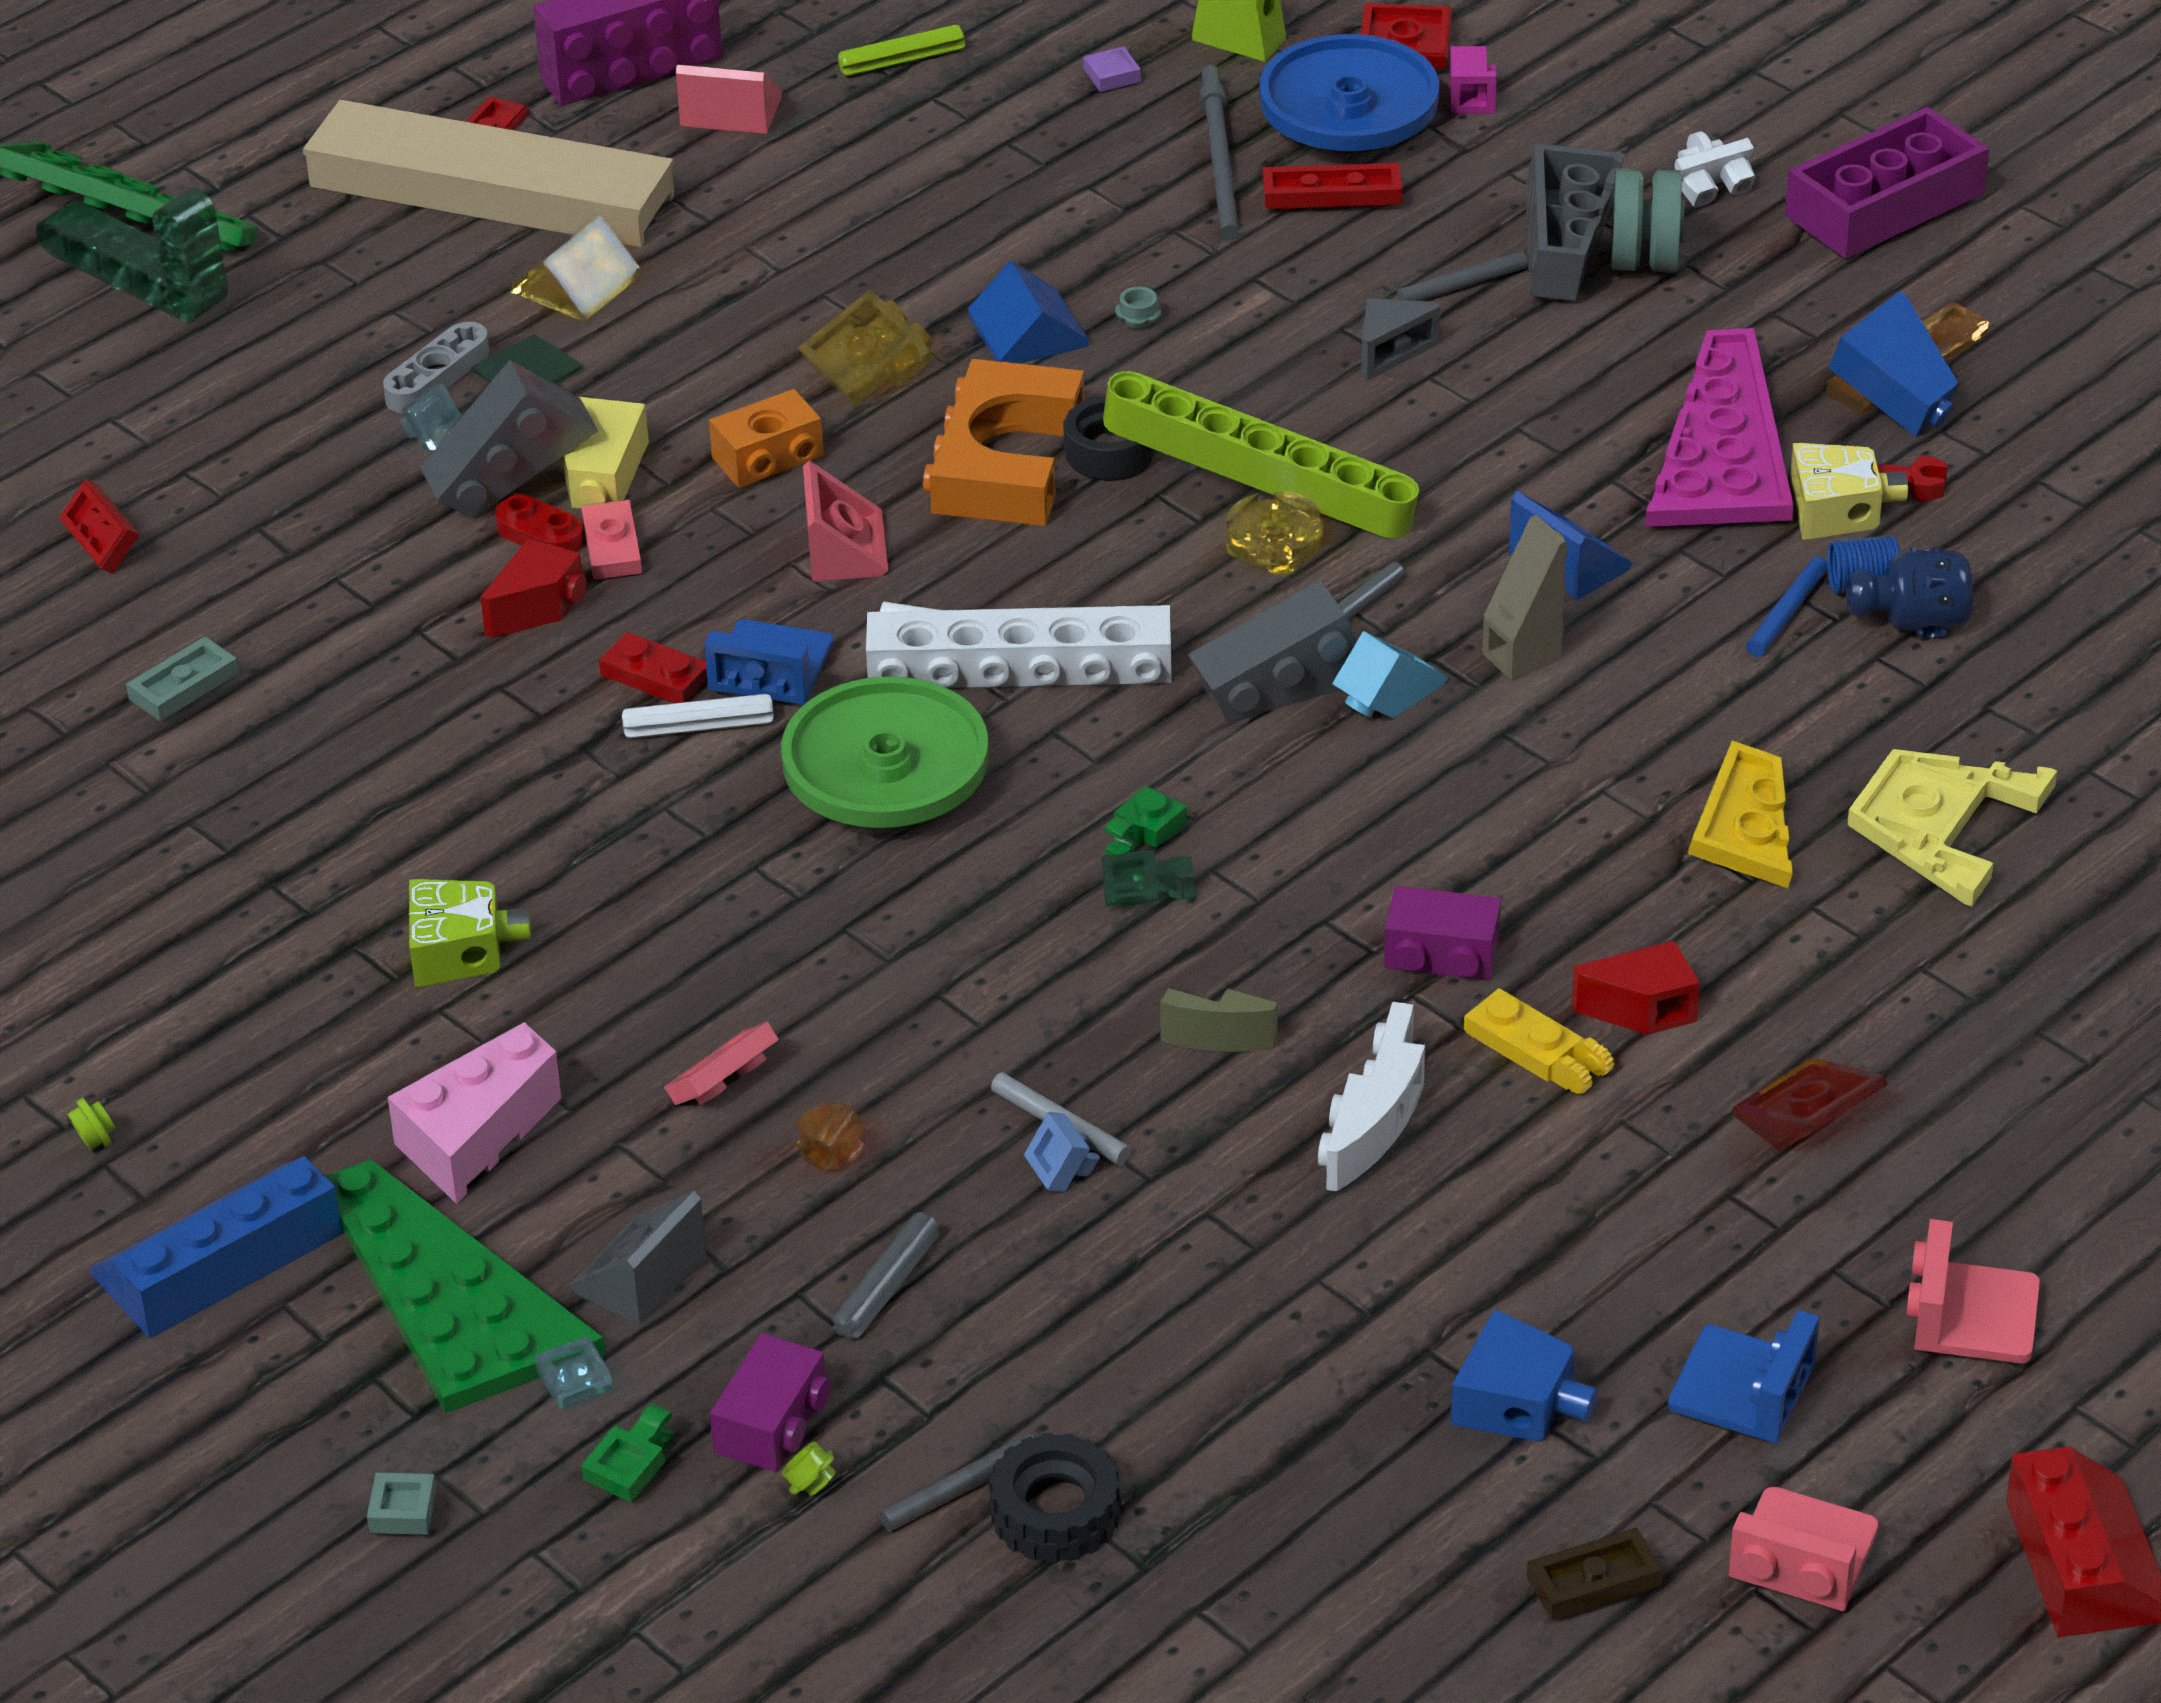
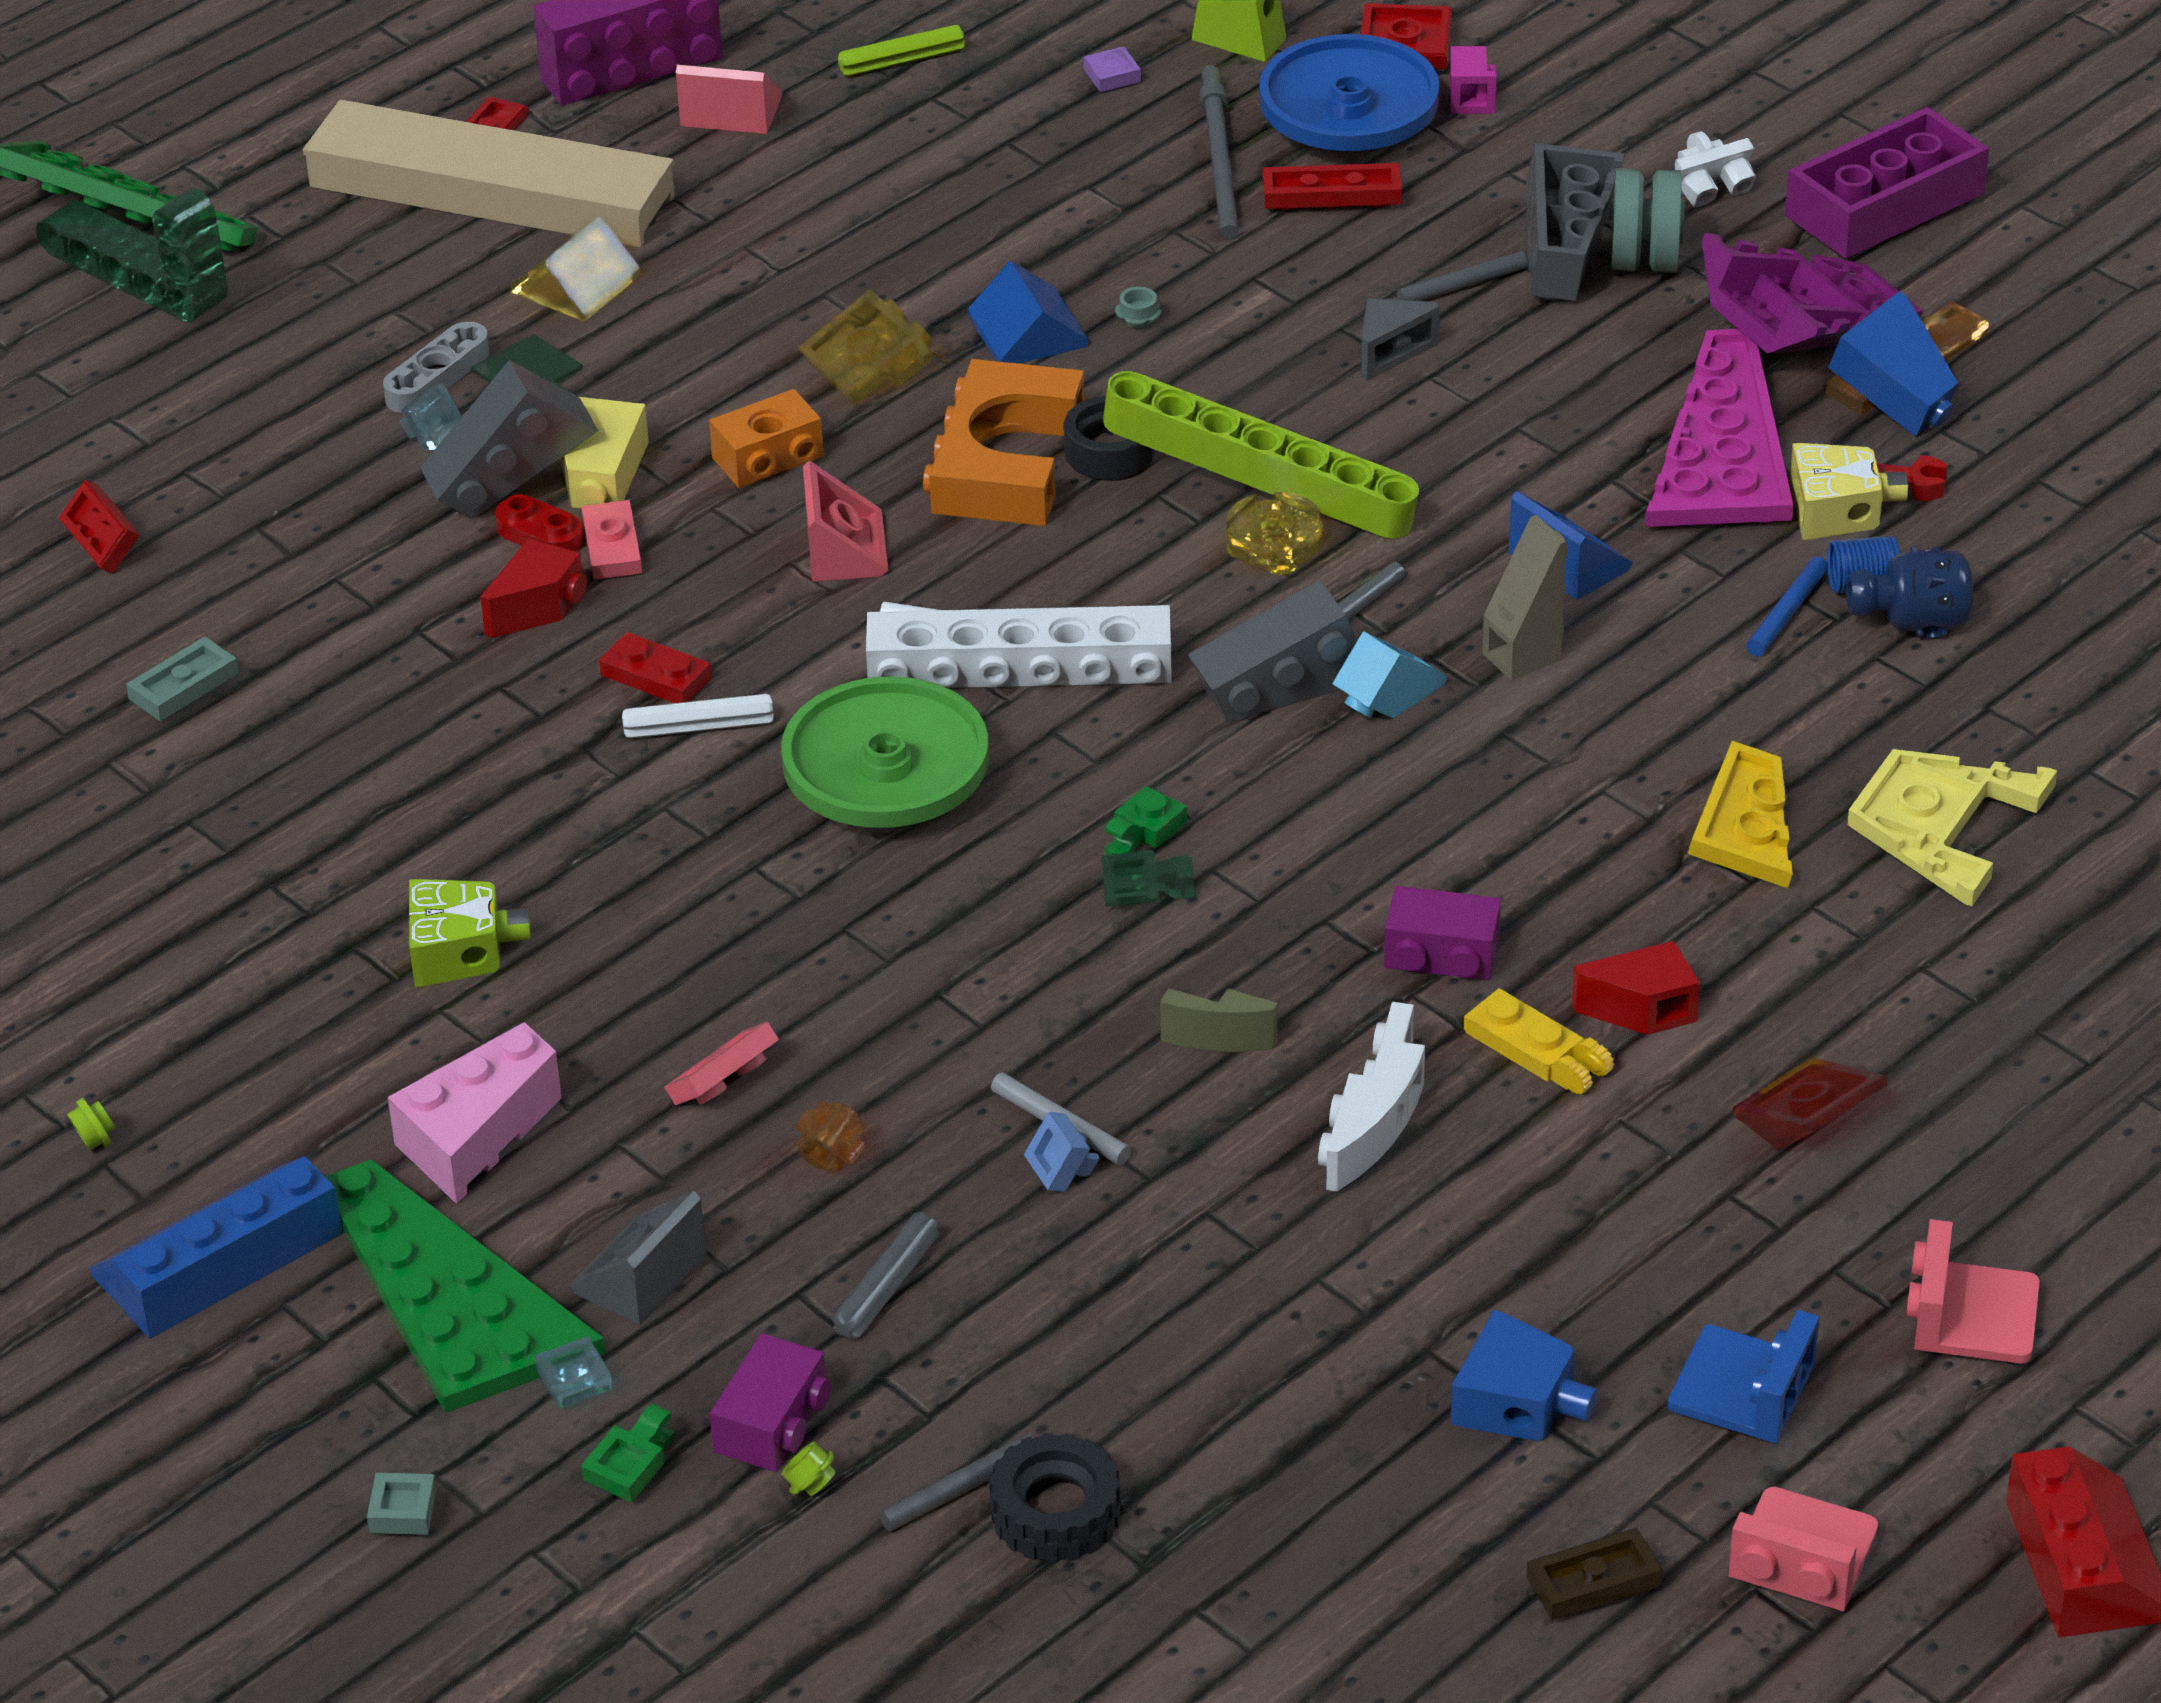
(766, 660): blue bracket -> none
(1787, 300): none -> magenta wedge

